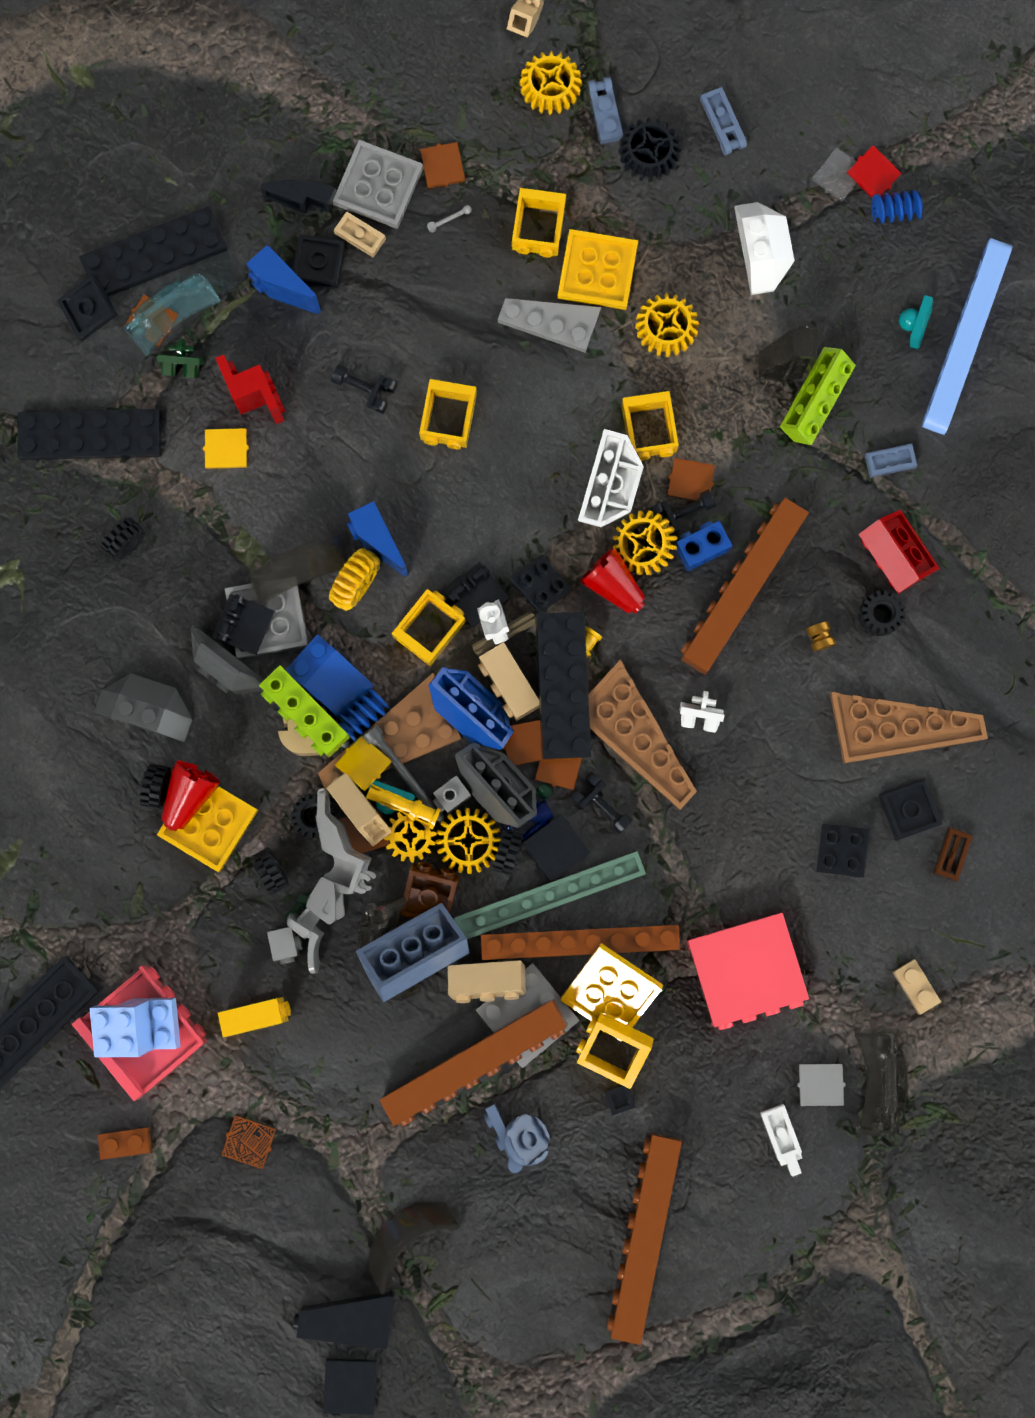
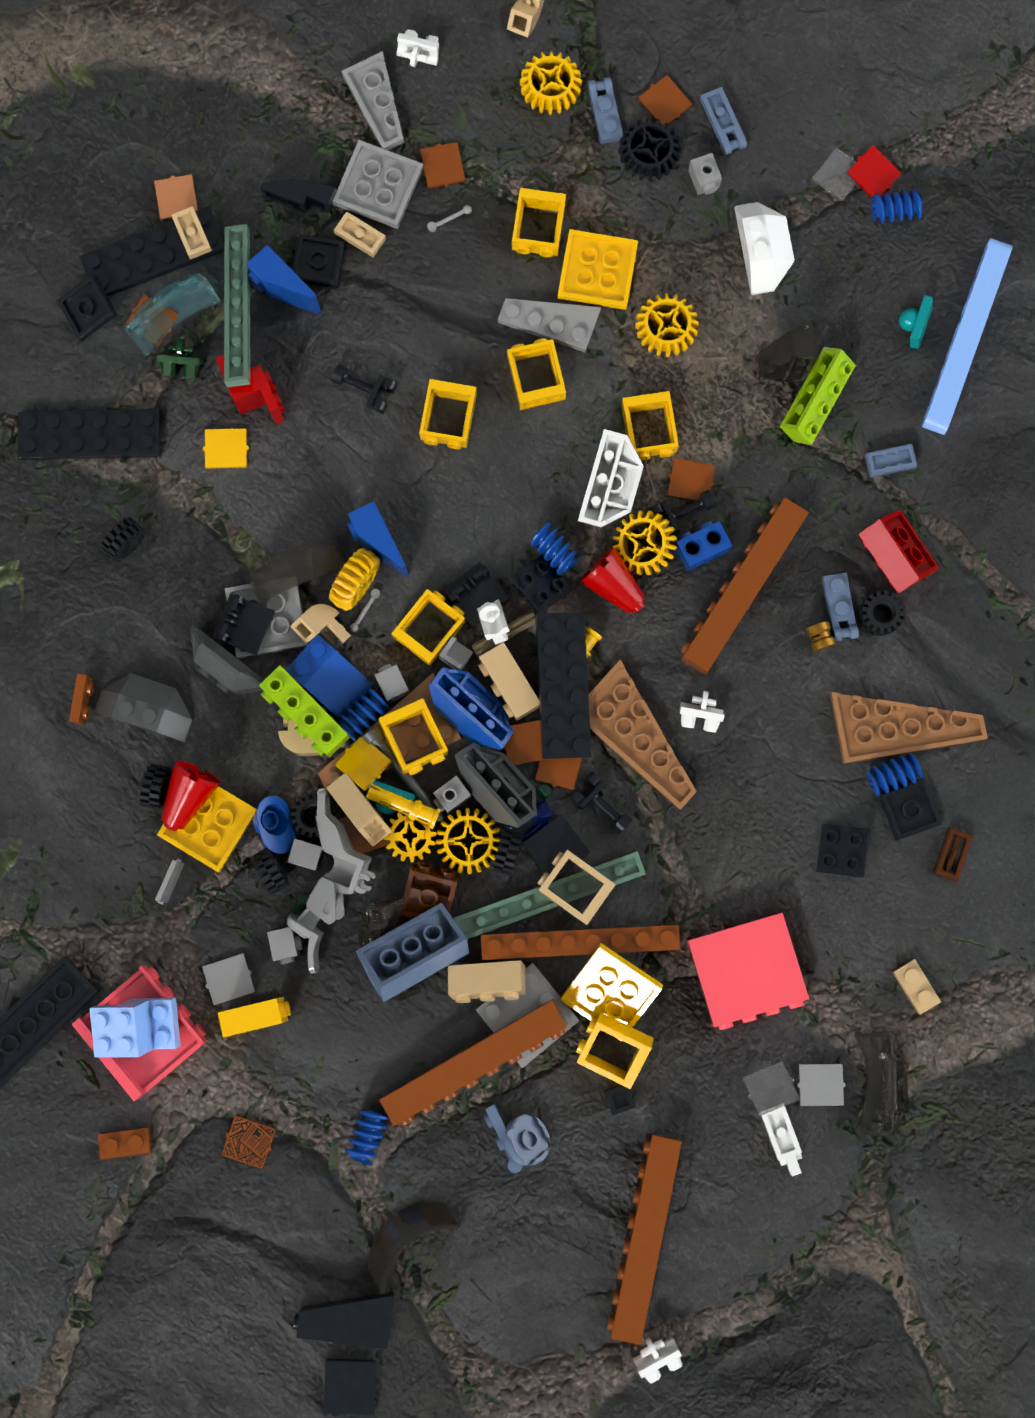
(83, 689): none -> dark orange plate
(169, 881): none -> light grey piece
(175, 195): none -> nougat piece
(191, 232): none -> tan plate
(228, 979): none -> light grey piece
(236, 306): none -> sand green plate
(274, 824): none -> blue piece
(305, 854): none -> light grey panel
(321, 620): none -> tan brick
(367, 1136): none -> blue piece
(374, 96): none -> light grey wing
(375, 594): none -> light grey hinge
(391, 683): none -> light grey brick
(402, 715): none -> yellow window
(418, 49): none -> white hips
(455, 654): none -> light grey panel
(540, 396): none -> yellow window
(554, 549): none -> blue piece
(596, 902): none -> tan window
(657, 1356): none -> white hips
(665, 101): none -> dark orange piece
(705, 174): none -> light grey brick
(771, 1088): none -> clear piece
(839, 606): none -> sand blue plate
(893, 773): none -> blue piece

